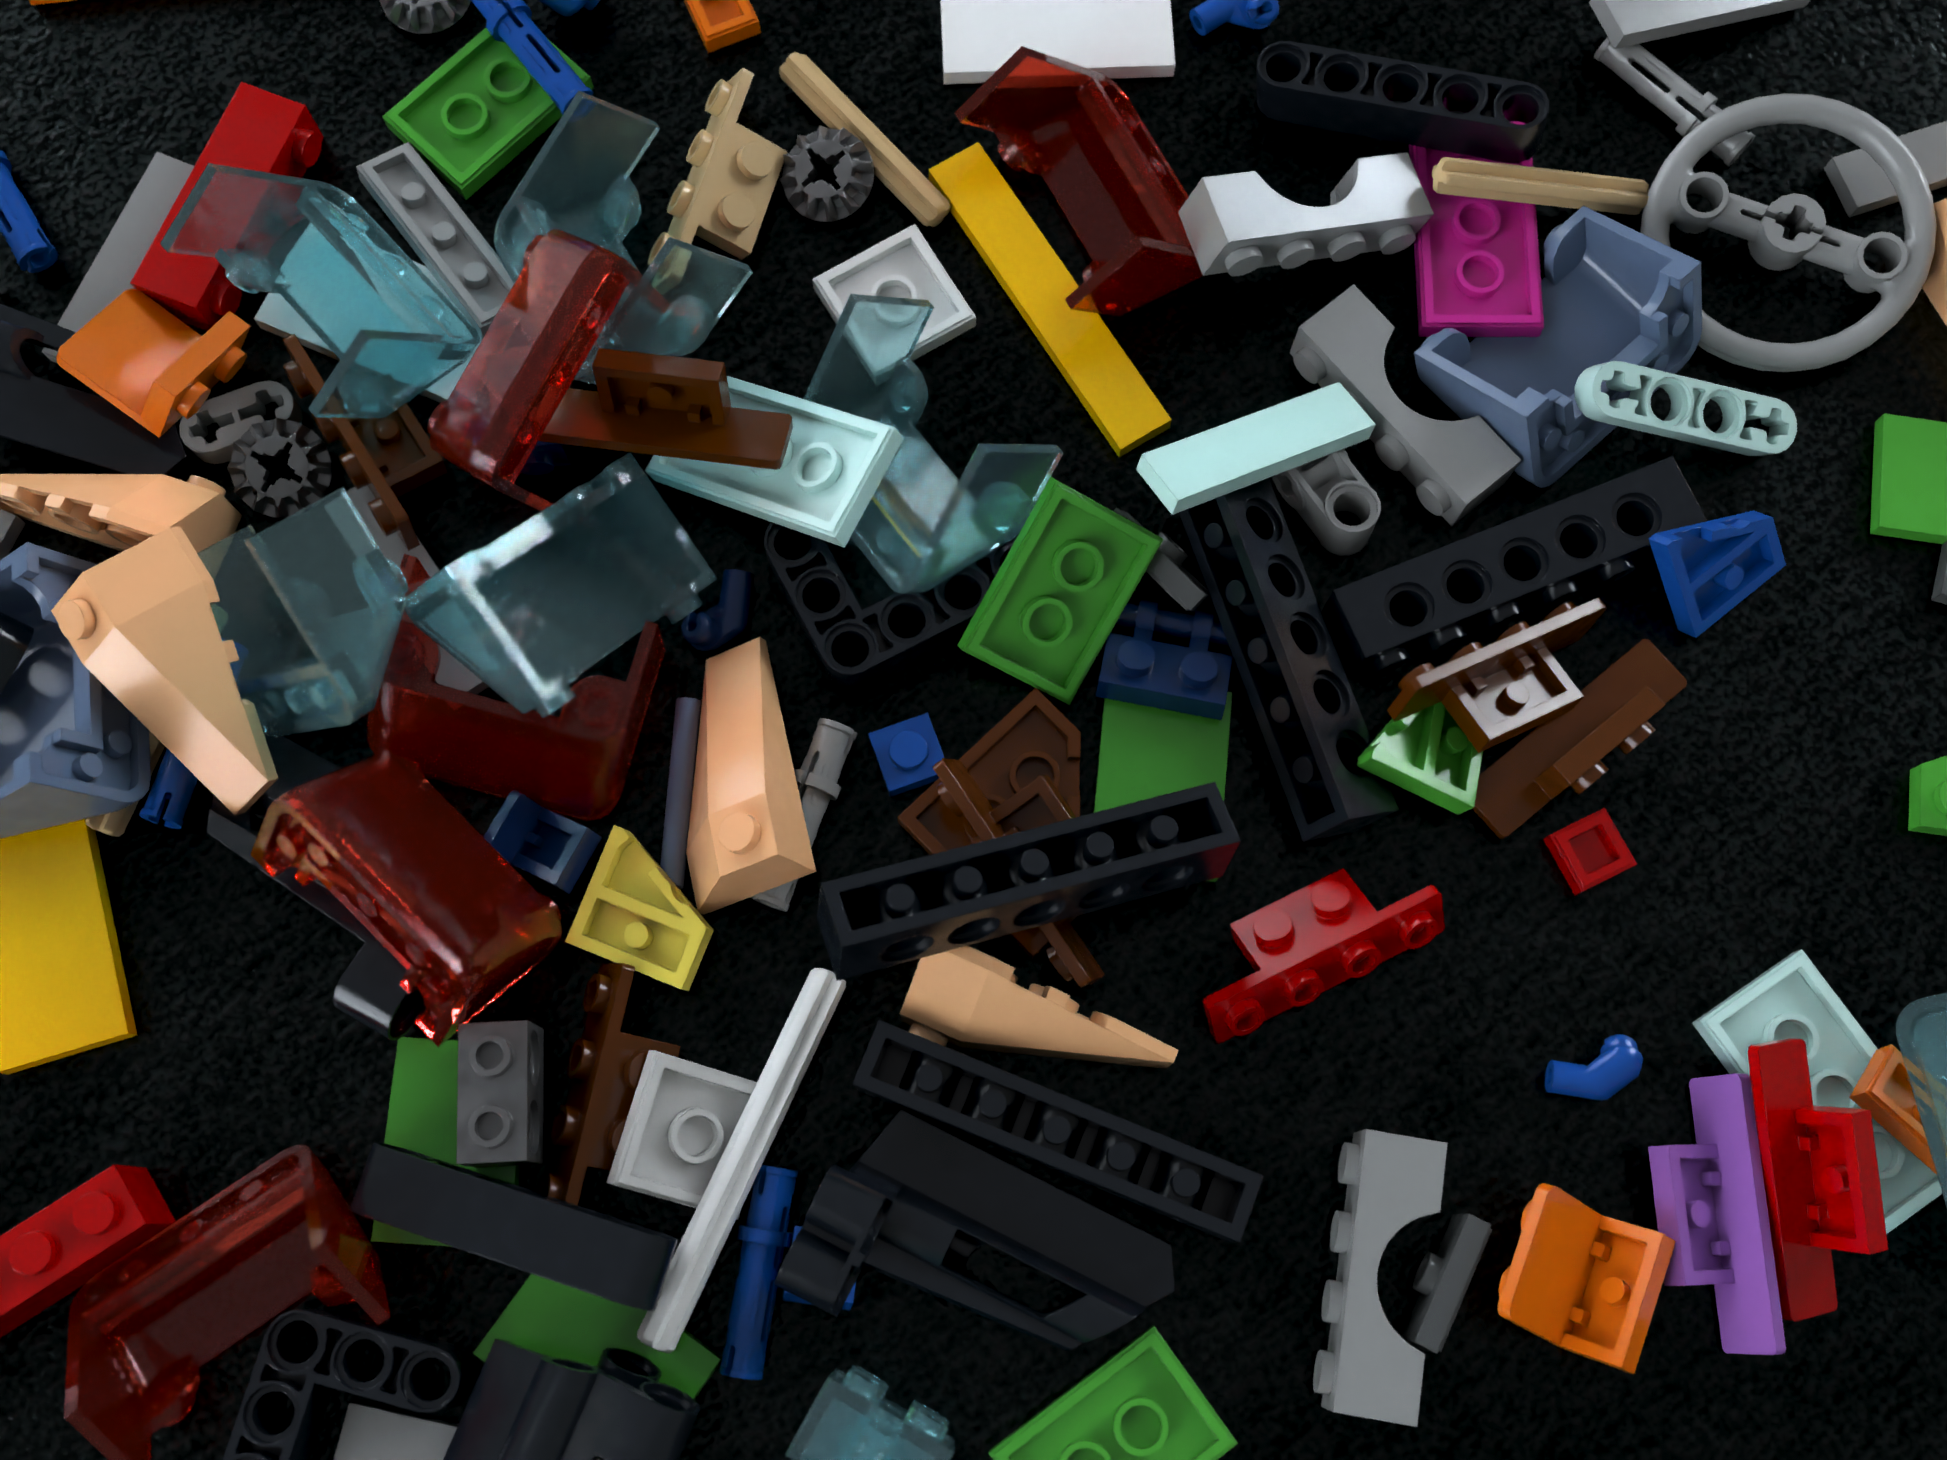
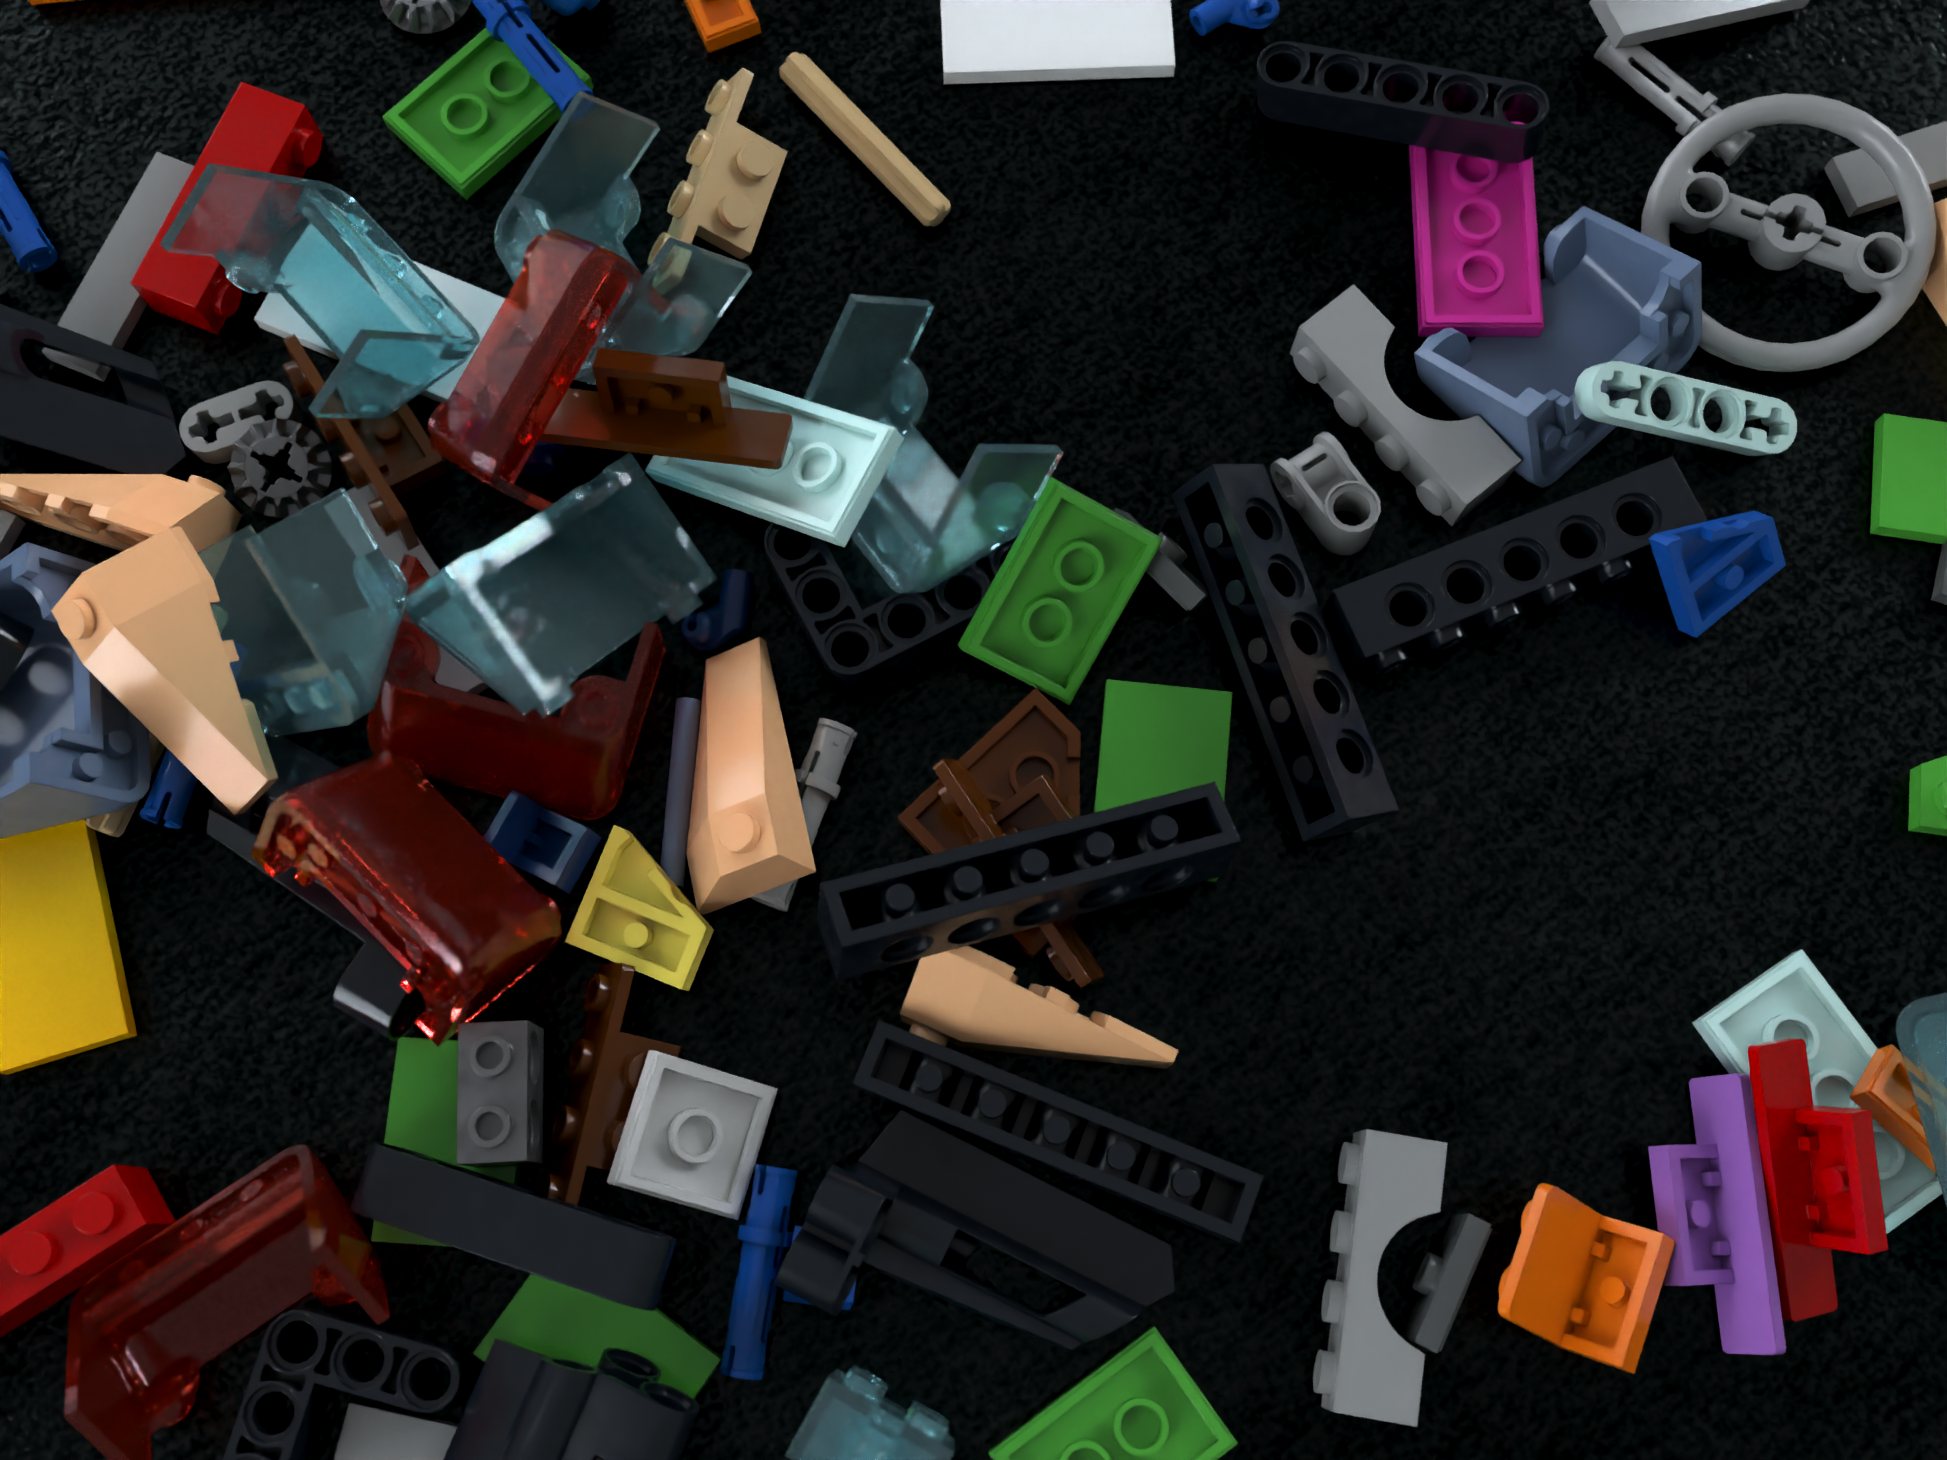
(152, 360): orange bracket -> none
(439, 233): light grey tile -> none
(741, 1160): white axle -> none
(853, 174): flat silver gear -> none
(901, 269): white tile -> none
(907, 753): blue plate -> none
(1038, 288): yellow tile -> none
(1100, 169): clear red windscreen -> none
(1164, 673): dark blue plate -> none
(1246, 225): light grey arch -> none
(1254, 447): light aqua tile -> none
(1314, 944): red bracket -> none
(1428, 758): bright green wing -> none
(1505, 685): reddish brown bracket -> none
(1539, 186): tan axle -> none
(1571, 746): reddish brown bracket -> none
(1589, 851): red tile -> none
(1603, 1077): blue arm -> none

